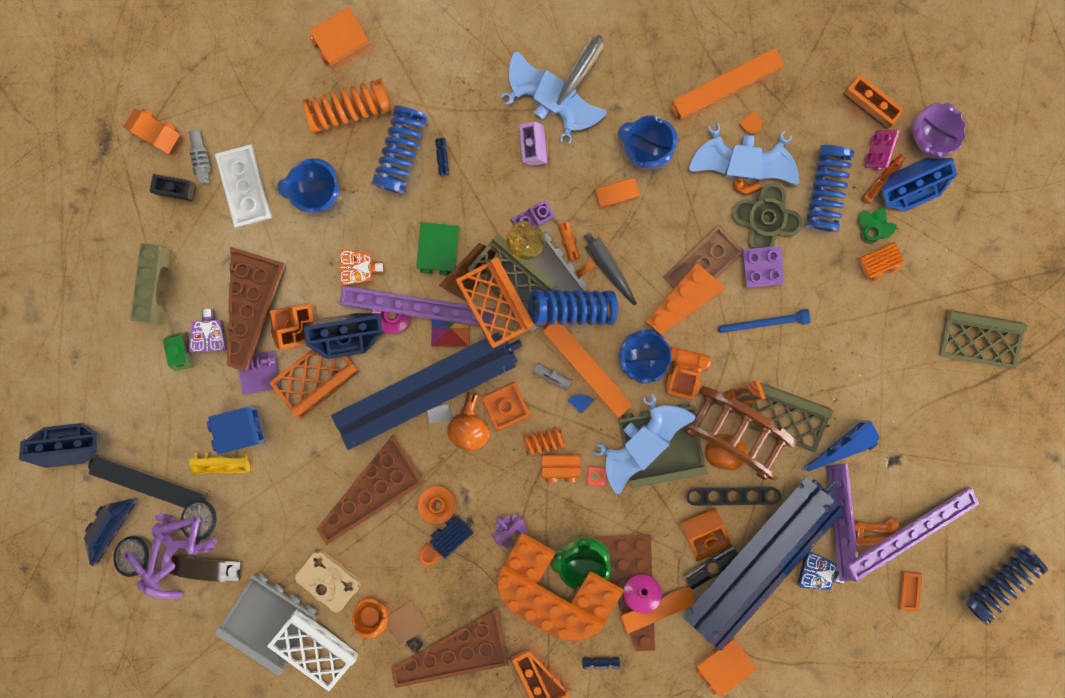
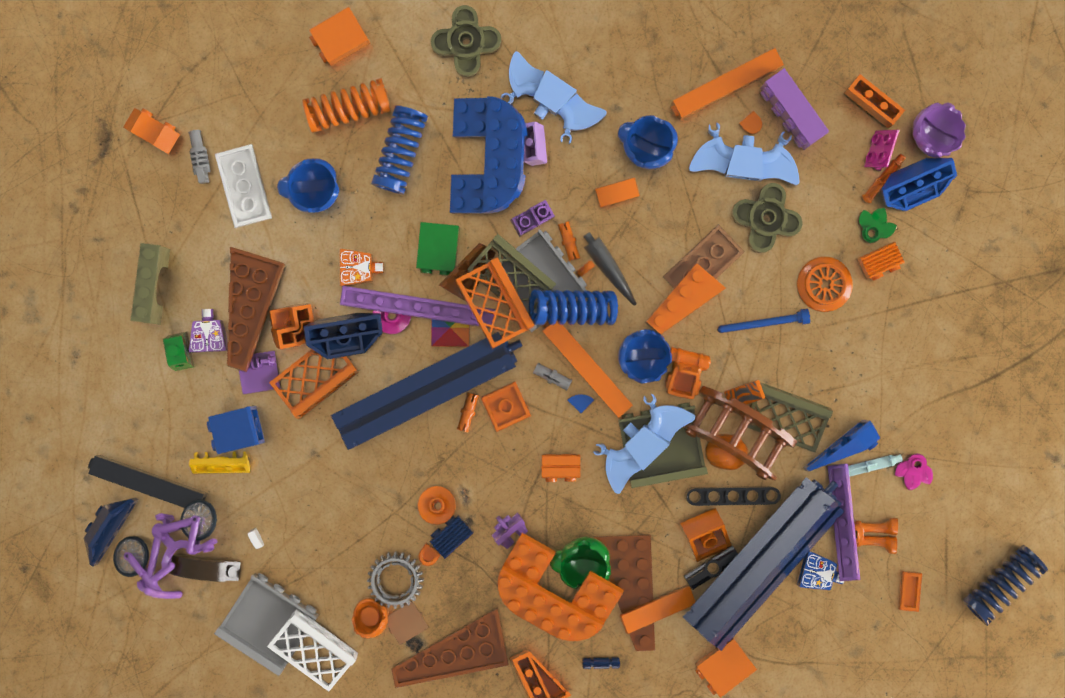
(59, 446): dark blue wedge -> none
(172, 187): black brick -> none
(255, 538): none -> white tile
(330, 574): tan axle -> none
(378, 486): dark orange wing -> none
(378, 589): none -> light grey gear
(439, 414): white sticker -> none
(442, 158): dark blue axle -> none
(465, 26): none -> olive plant
(468, 432): orange piece -> none
(504, 155): none -> blue plate
(518, 247): clear yellow plate -> none
(543, 441): orange piece -> none
(582, 65): piece -> none
(596, 476): tile -> none
(636, 600): dark pink dish -> none
(745, 188): orange arm -> none
(763, 266): medium lavender hinge -> none
(793, 109): none -> medium lavender brick
(804, 281): none -> orange piece
(815, 222): blue piece -> none
(874, 464): none -> light aqua piece
(911, 534): tile -> none
(913, 474): none -> dark pink plate
(990, 324): olive fence -> none

